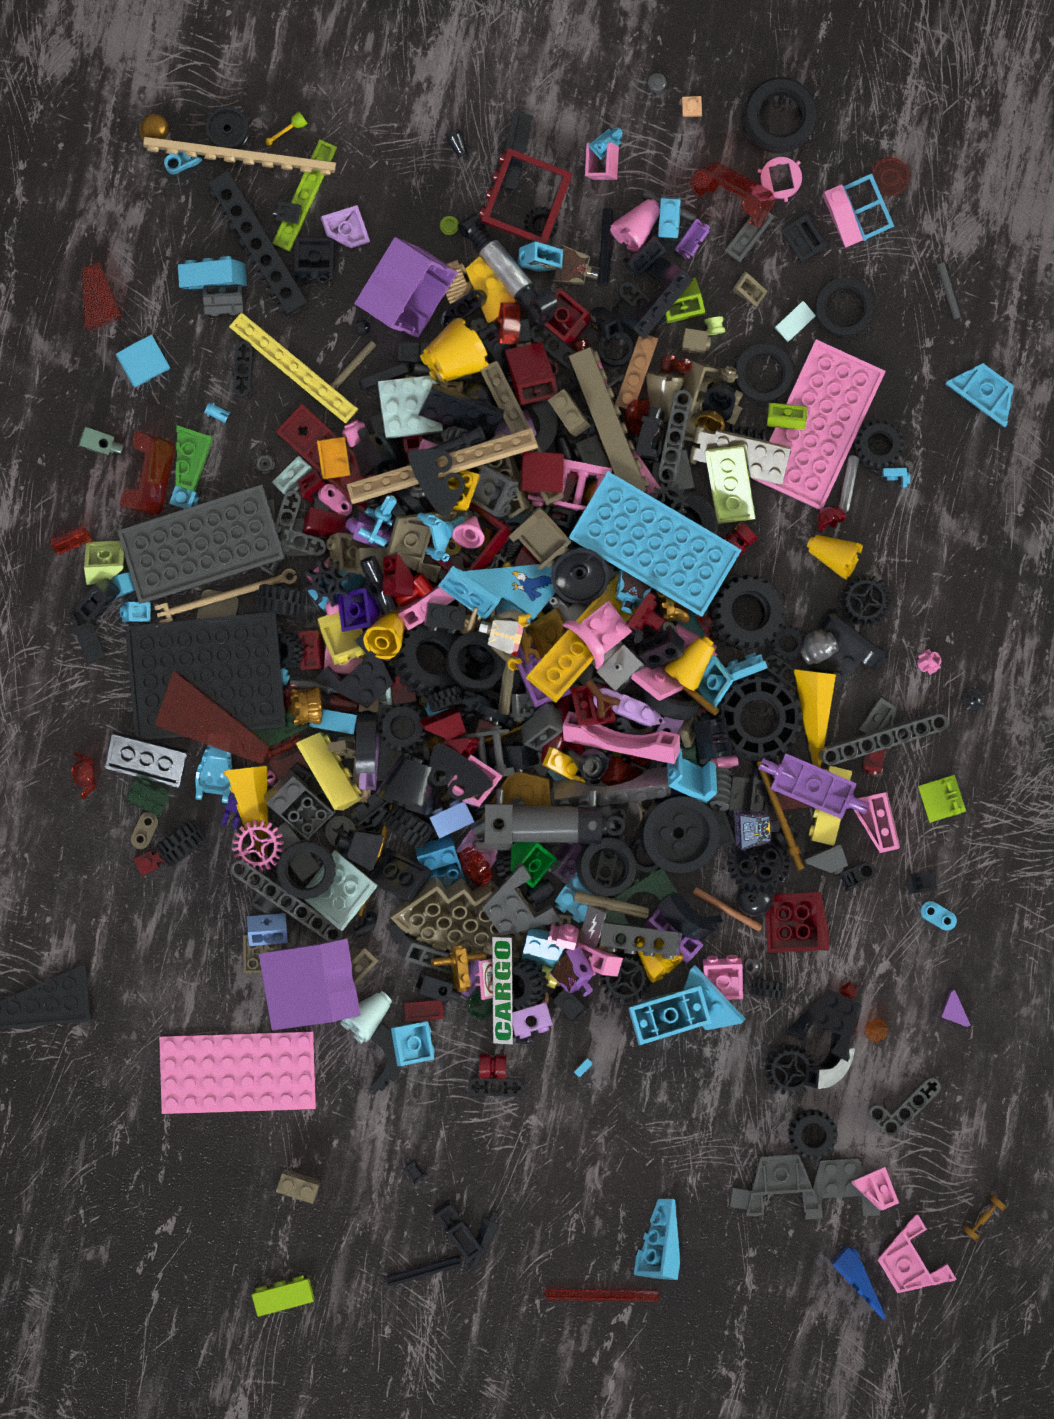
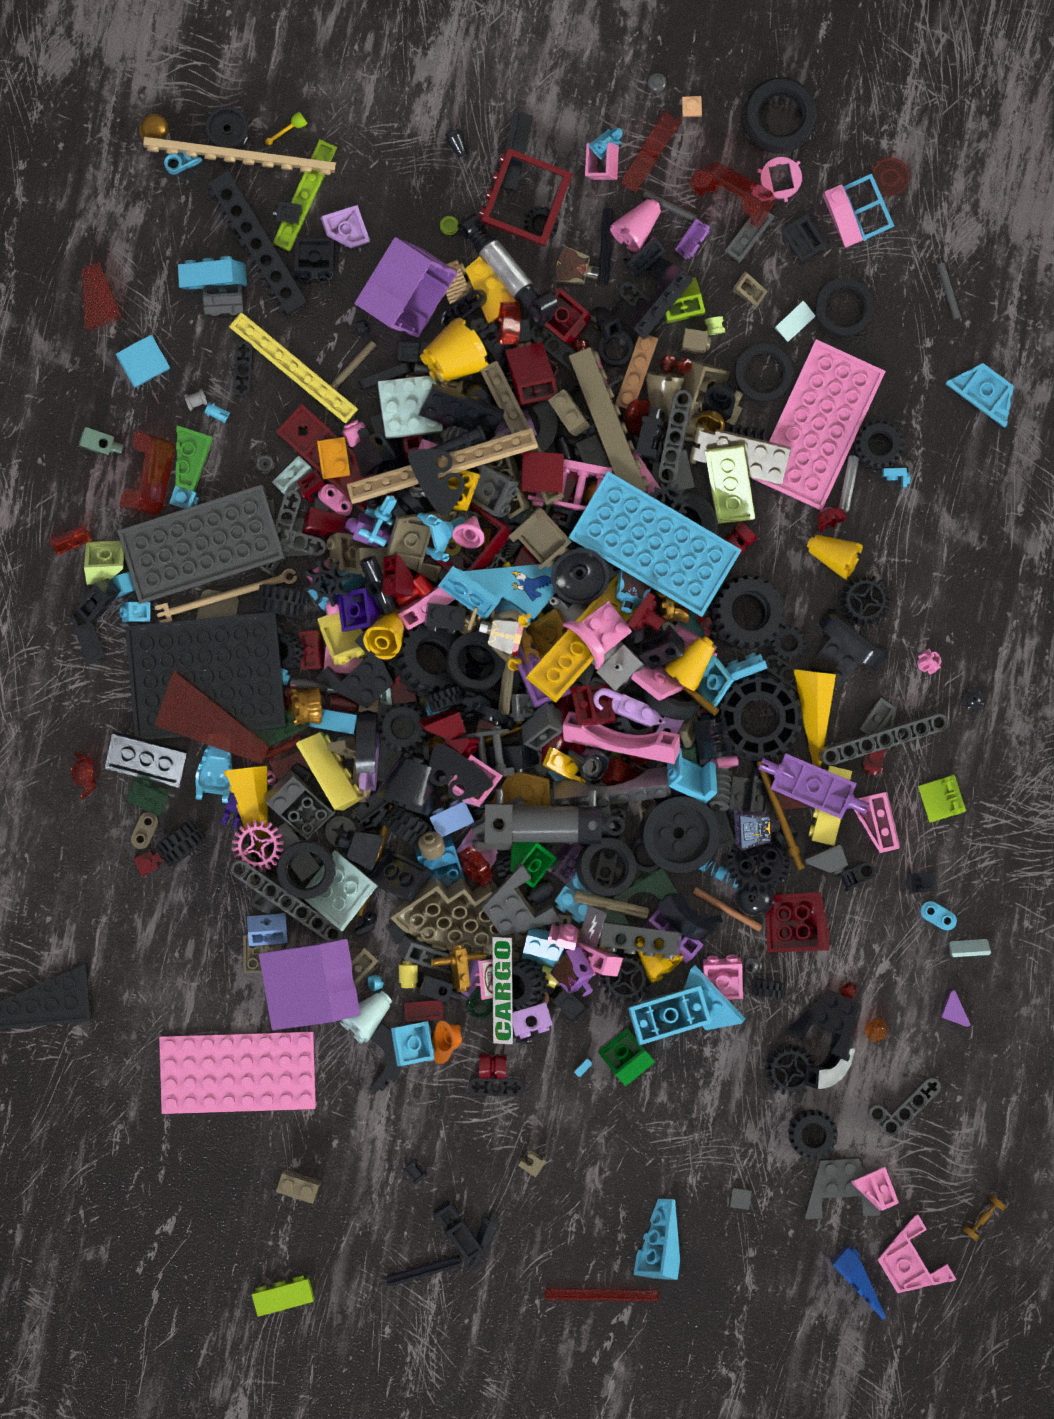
(196, 399): none -> light grey bush
(375, 983): none -> medium azure hinge
(408, 974): none -> light yellow brick
(431, 845): none -> dark tan head
(445, 1040): none -> orange piece
(533, 1165): none -> dark tan hinge
(534, 257): medium azure torso -> none
(601, 698): reddish brown piece -> none
(626, 1057): none -> green slope
(650, 152): none -> clear red piece
(669, 217): medium azure brick -> none
(721, 871): none -> medium azure piece
(728, 374): dark tan plate -> none
(781, 1176): dark grey wing -> none
(787, 416): lime slope -> none
(818, 646): flat silver hair -> none
(969, 948): none -> light aqua slope

